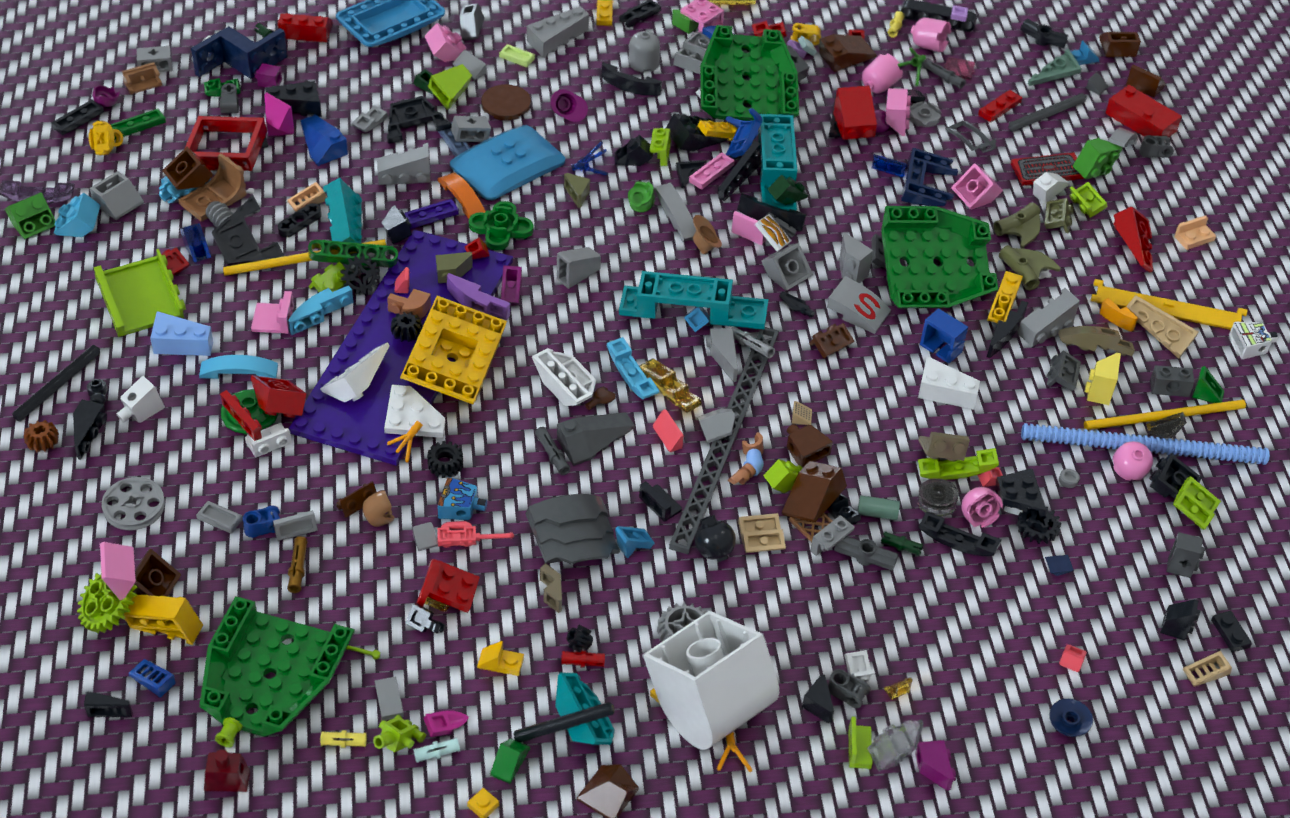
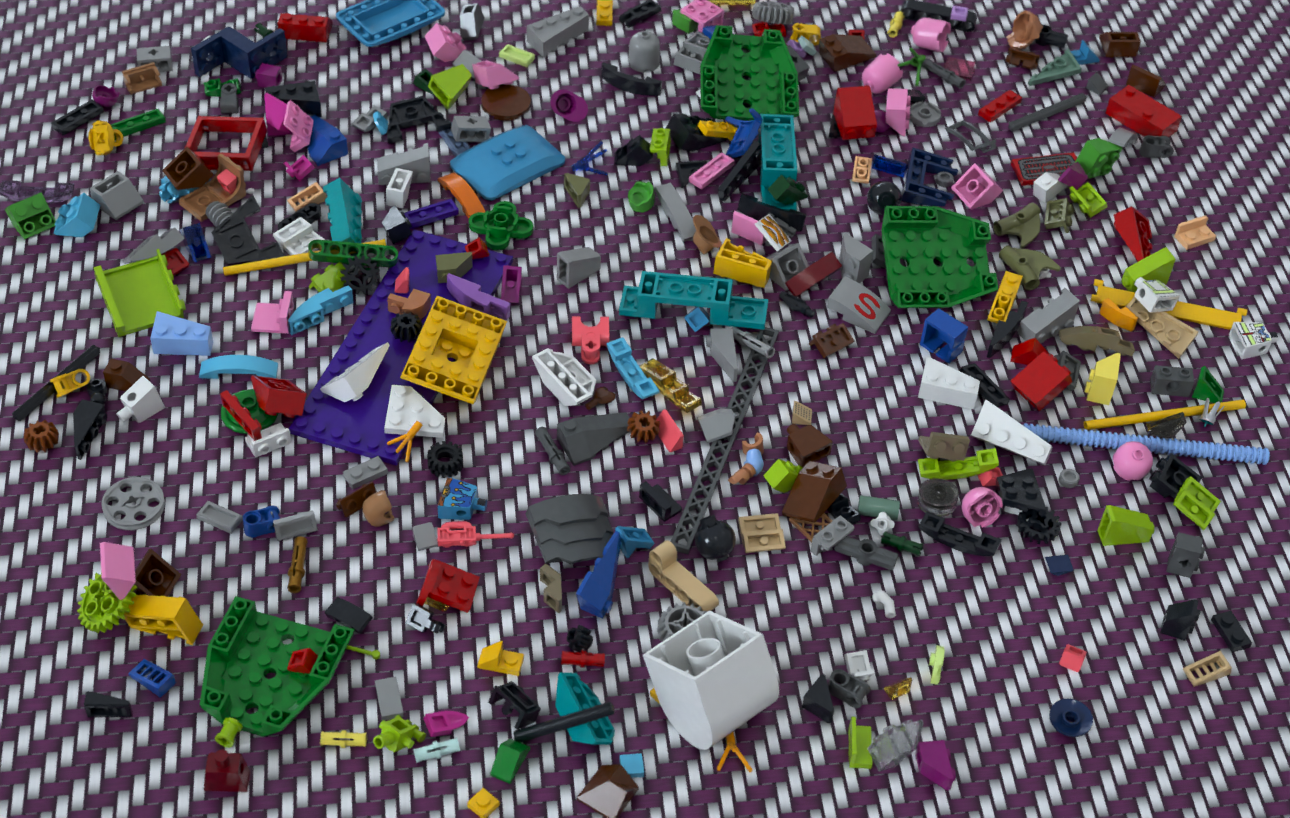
(68, 382): none -> yellow piece
(121, 375): none -> reddish brown slope
(148, 247): none -> light grey slope
(227, 181): none -> coral slope
(296, 237): none -> white slope
(299, 124): none -> bright pink bracket
(300, 168): none -> dark pink bracket
(302, 661): none -> red slope
(348, 614): none -> black slope
(365, 472): none -> light grey plate
(381, 122): none -> medium azure tile
(398, 188): none -> white slope
(492, 74): none -> bright pink slope
(516, 699): none -> black window
(590, 338): none -> coral piece
(597, 587): none -> blue wedge
(633, 764): none -> medium azure tile
(643, 433): none -> dark orange gear
(678, 579): none -> tan beam
(741, 265): none -> yellow wedge
(773, 12): none -> light grey gear
(813, 274): none -> dark red slope
(862, 169): none -> light nougat slope
(882, 195): none -> black brick
(887, 601): none -> white arm
(888, 523): none -> white plate
(936, 661): none -> yellowish green plate
(944, 179): none -> flat silver tile
(987, 387): none -> black plate
(1005, 432): none -> white wedge
(1025, 30): none -> nougat hair
(1027, 351): none -> red slope
(1029, 59): none -> reddish brown hinge
(1041, 380): none -> red brick
(1074, 176): none -> magenta slope
(1124, 526): none -> lime slope
(1154, 267): none -> lime slope
(1155, 295): none -> white torso
(1210, 418): none -> flat silver piece

